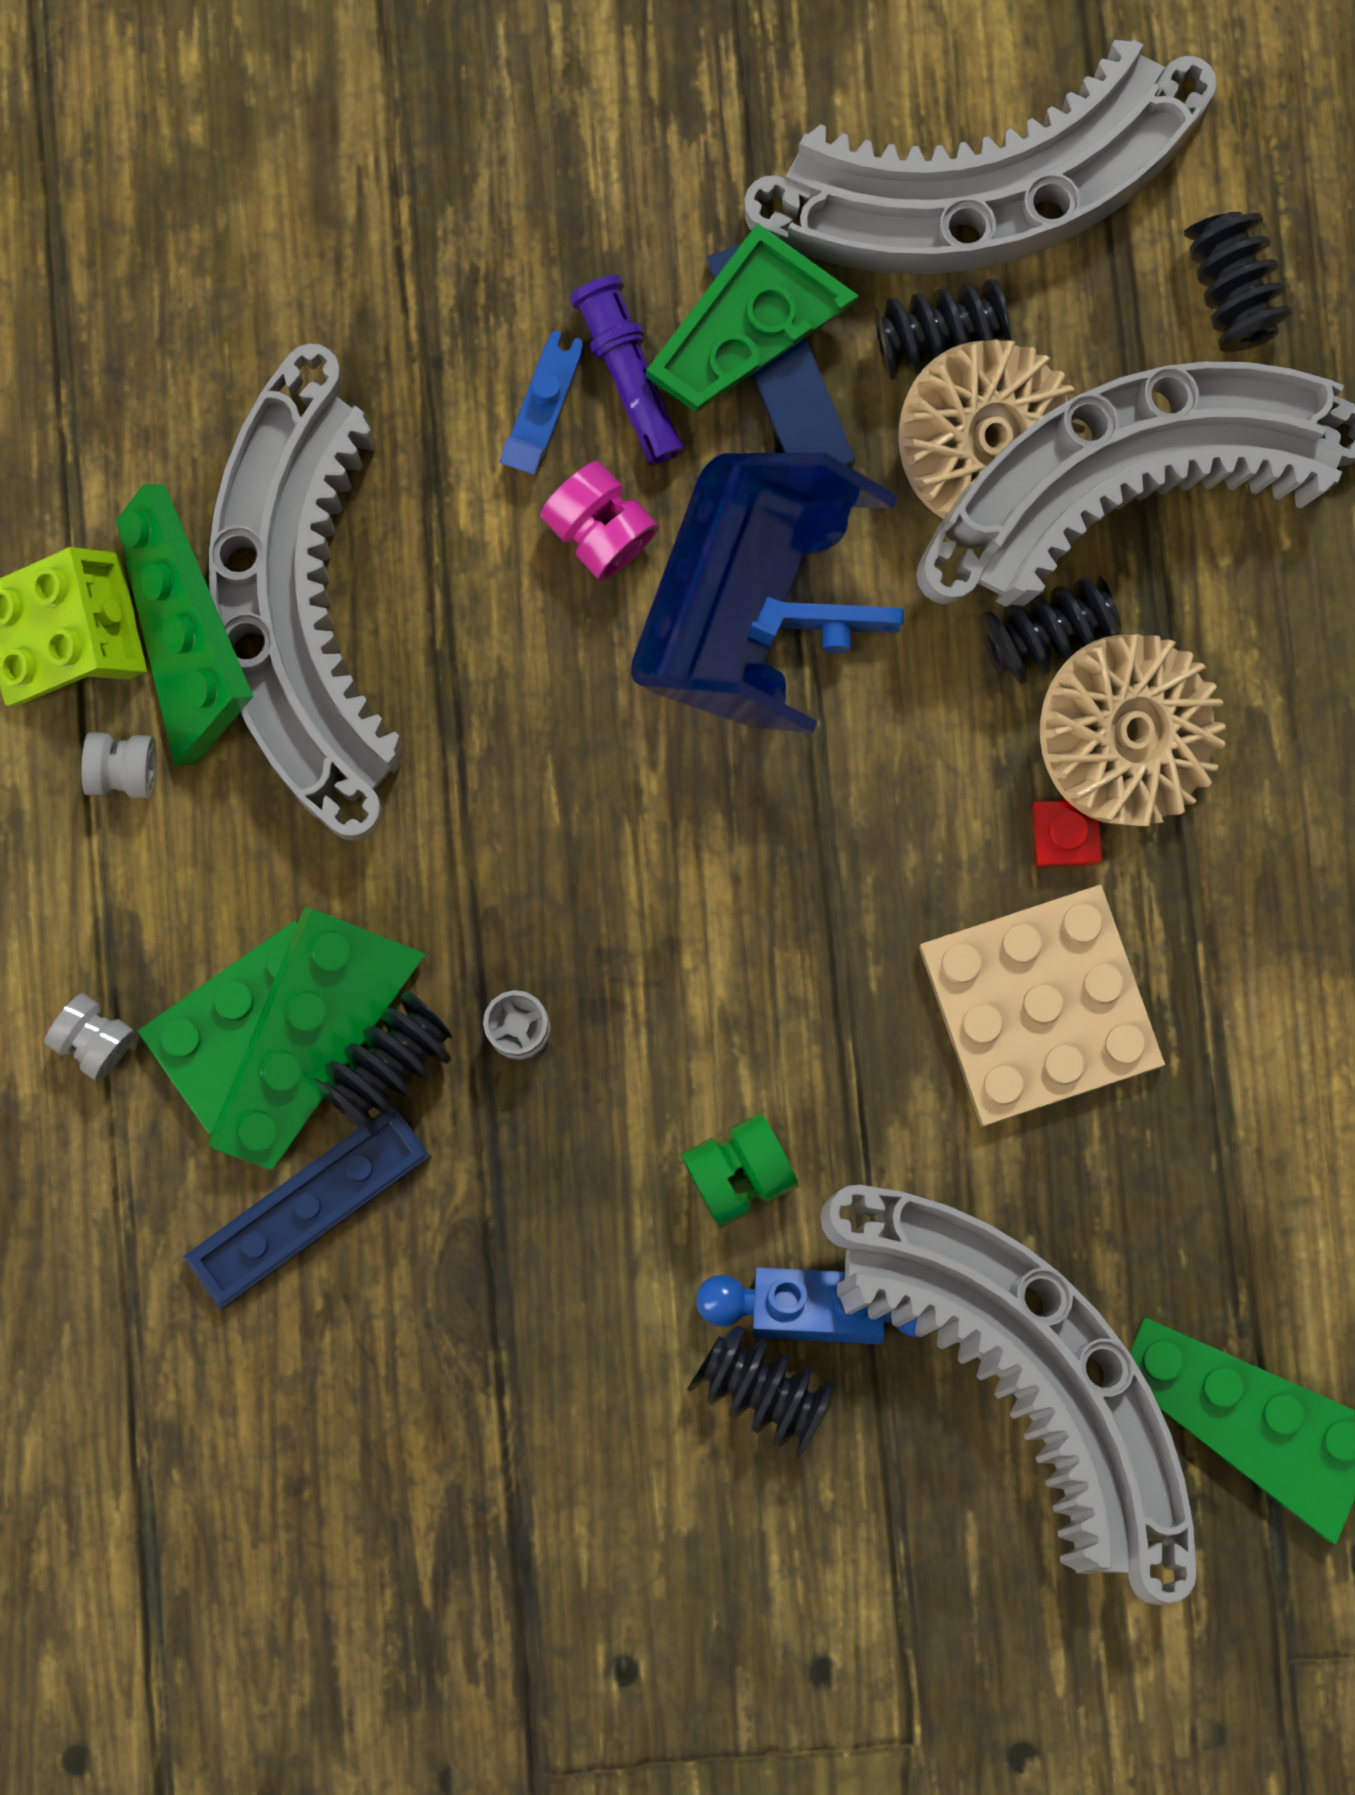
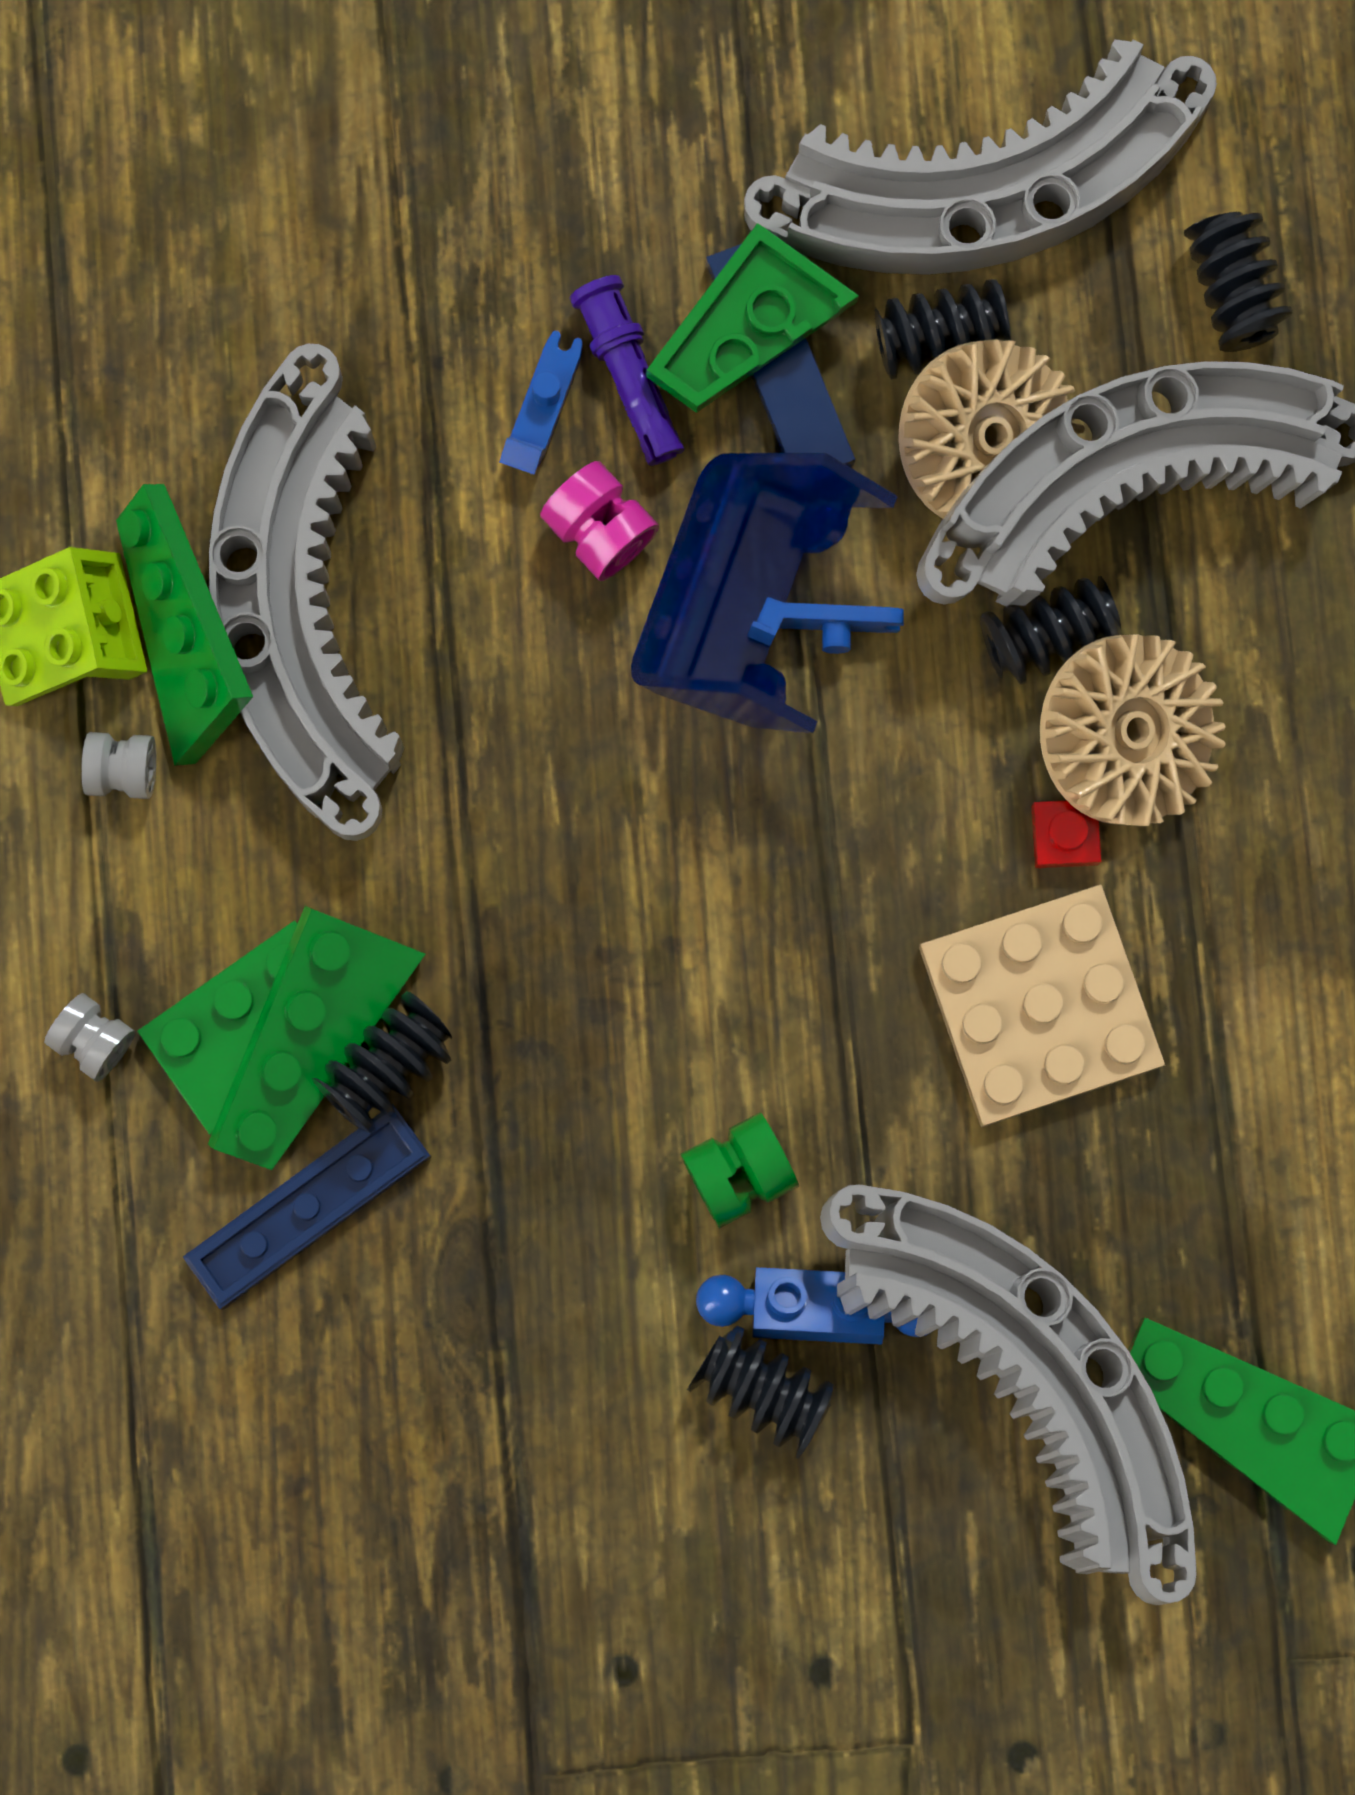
(513, 1015): light grey wheel -> none

